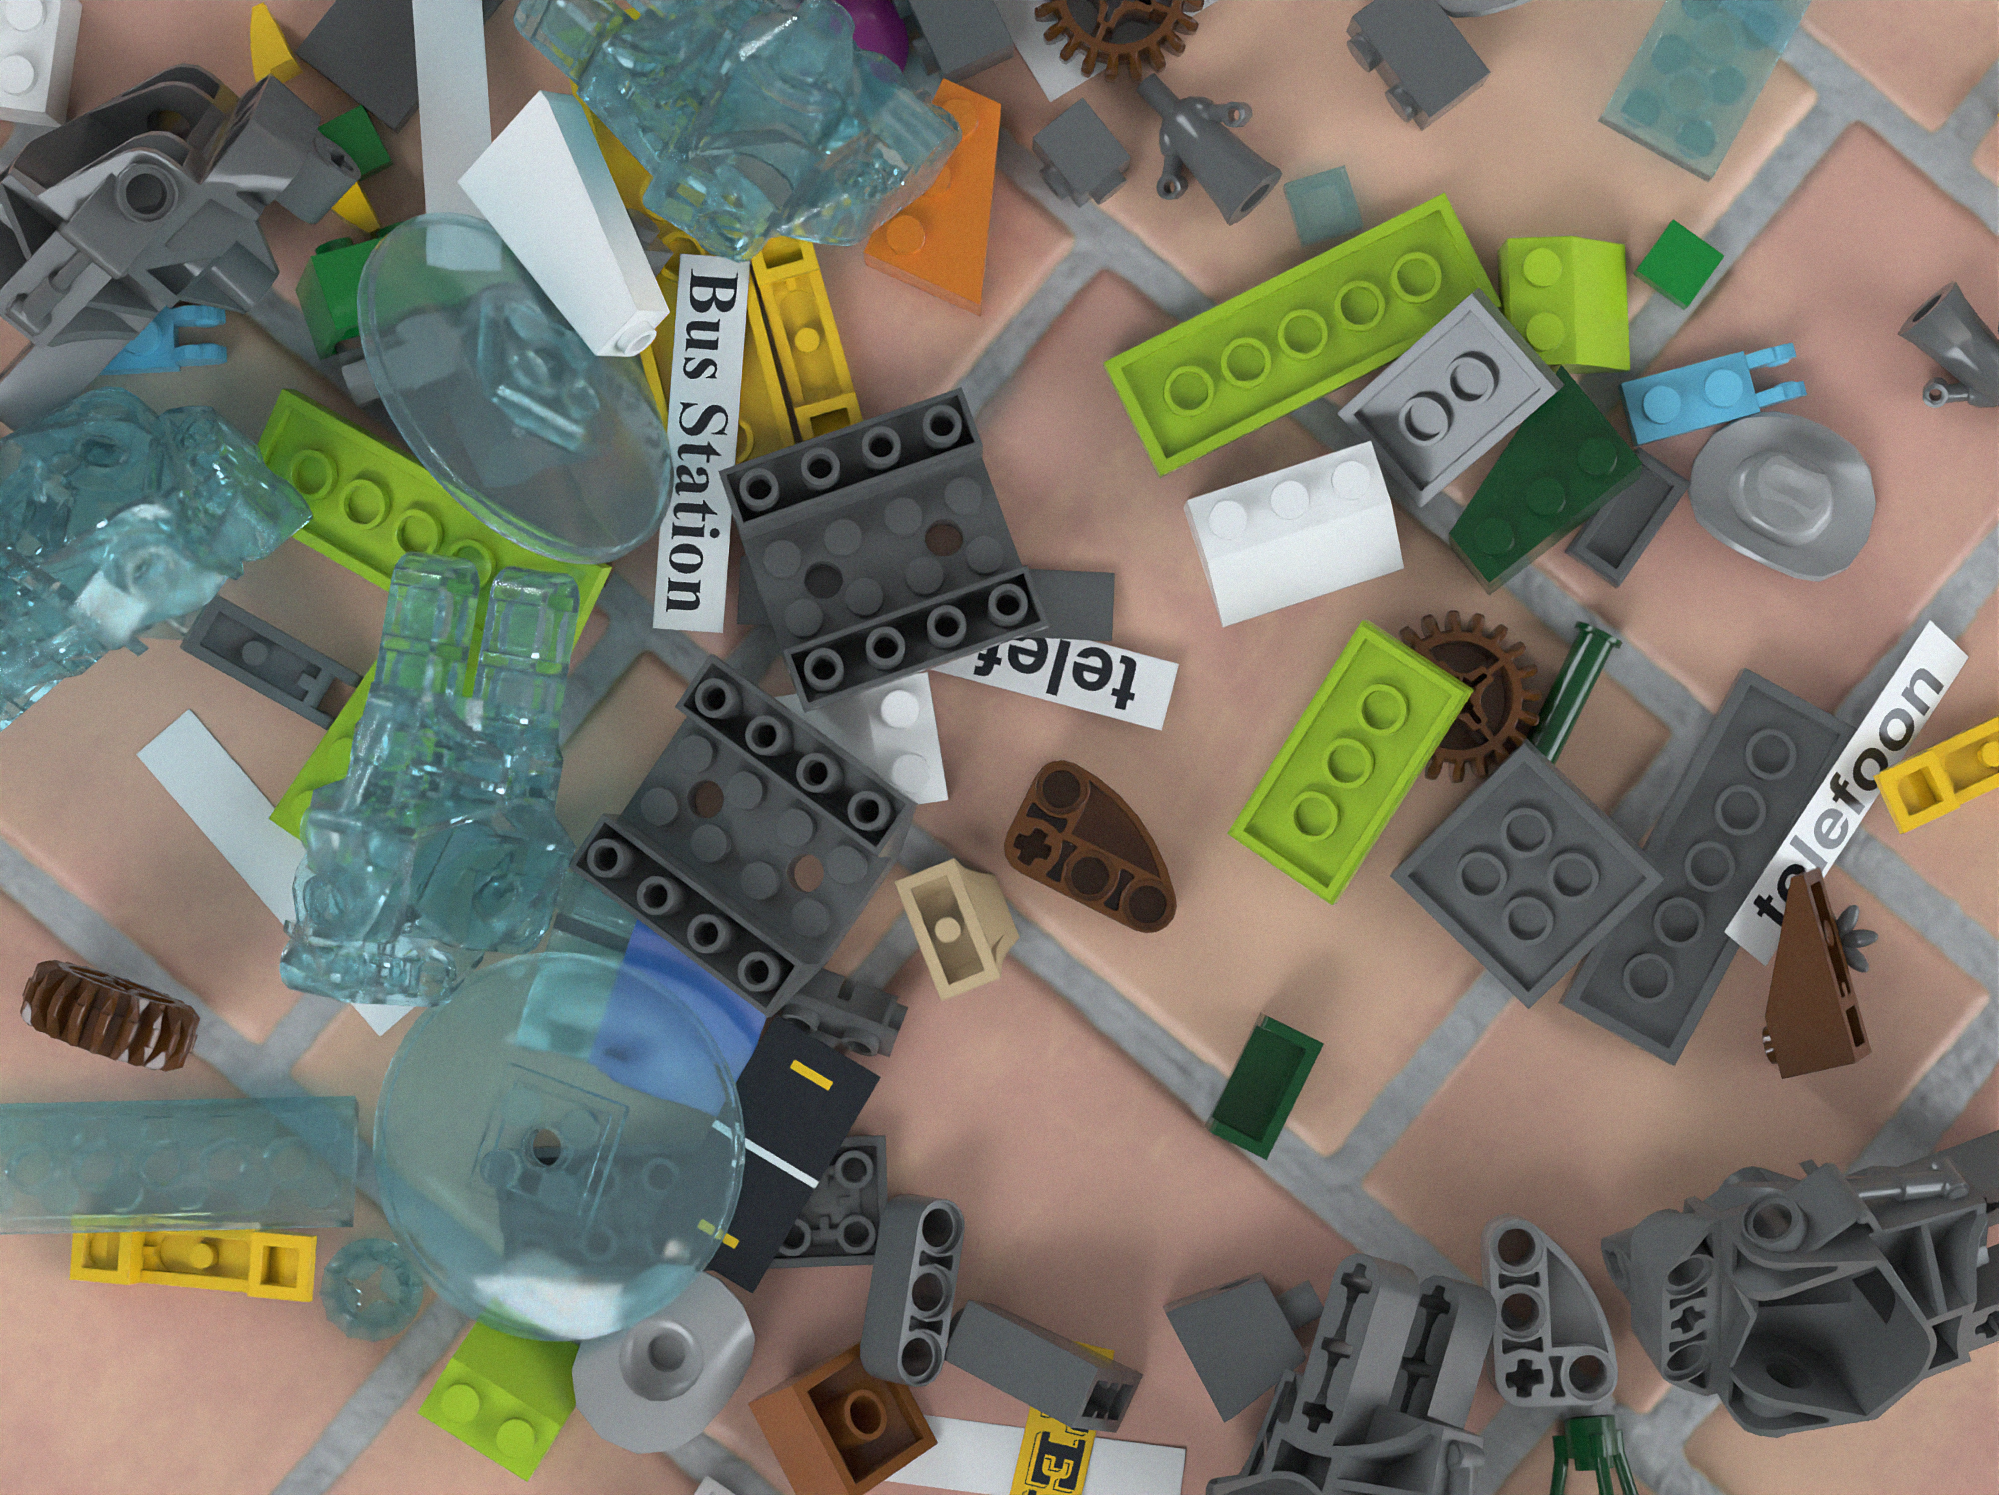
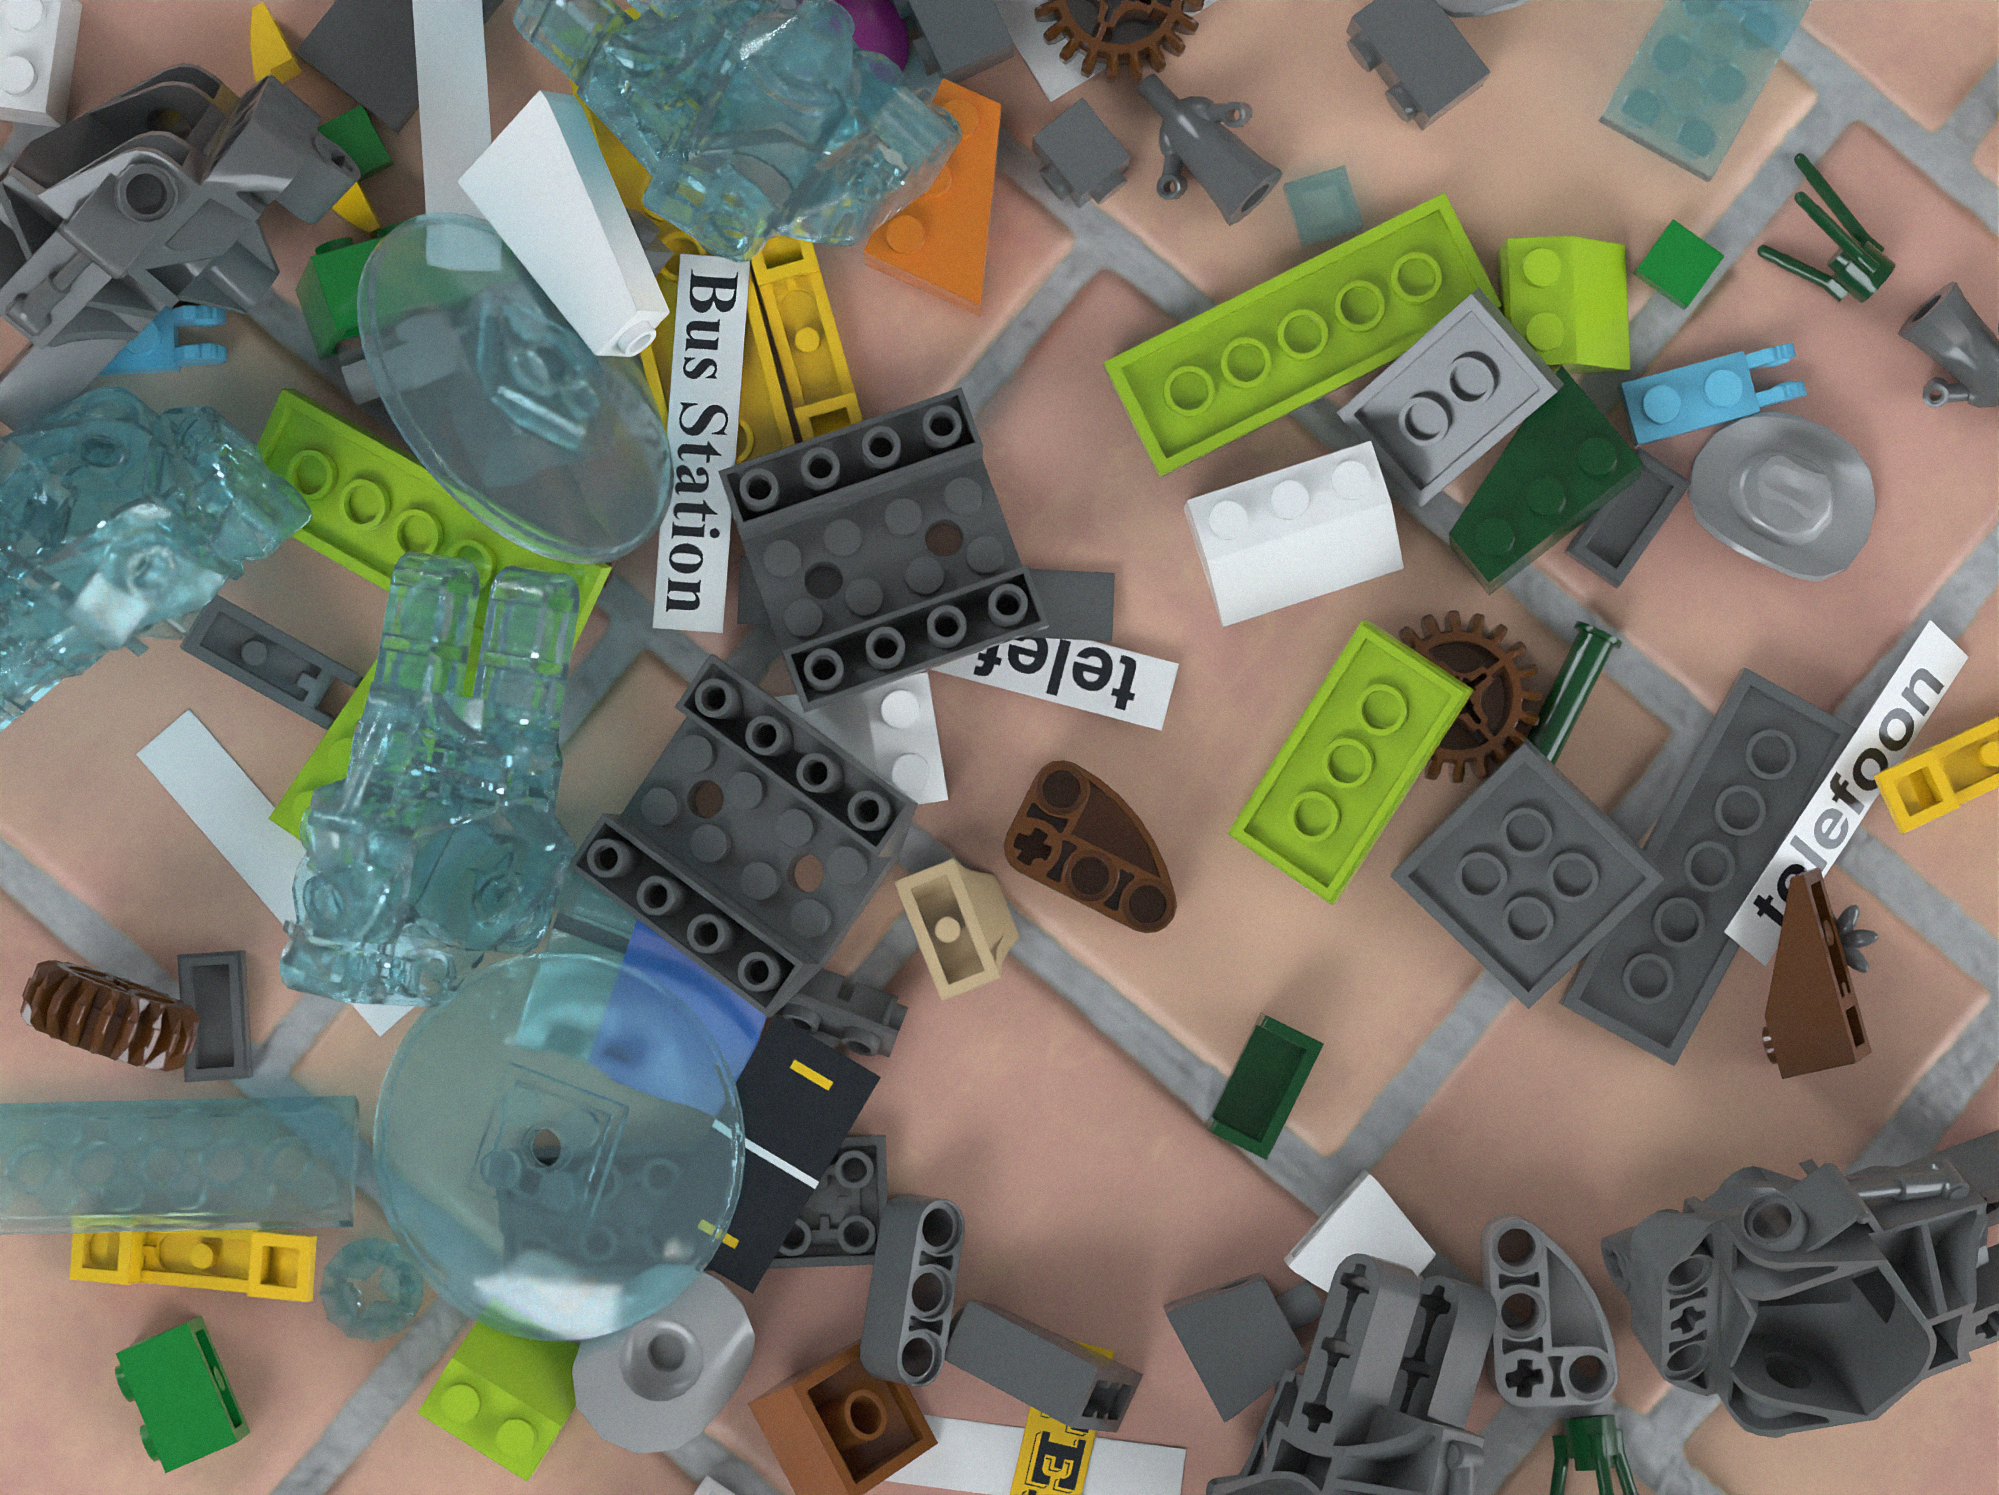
(180, 1395): none -> green brick
(219, 994): none -> dark grey tile
(1362, 1223): none -> white torso
(1858, 262): none -> dark green plant

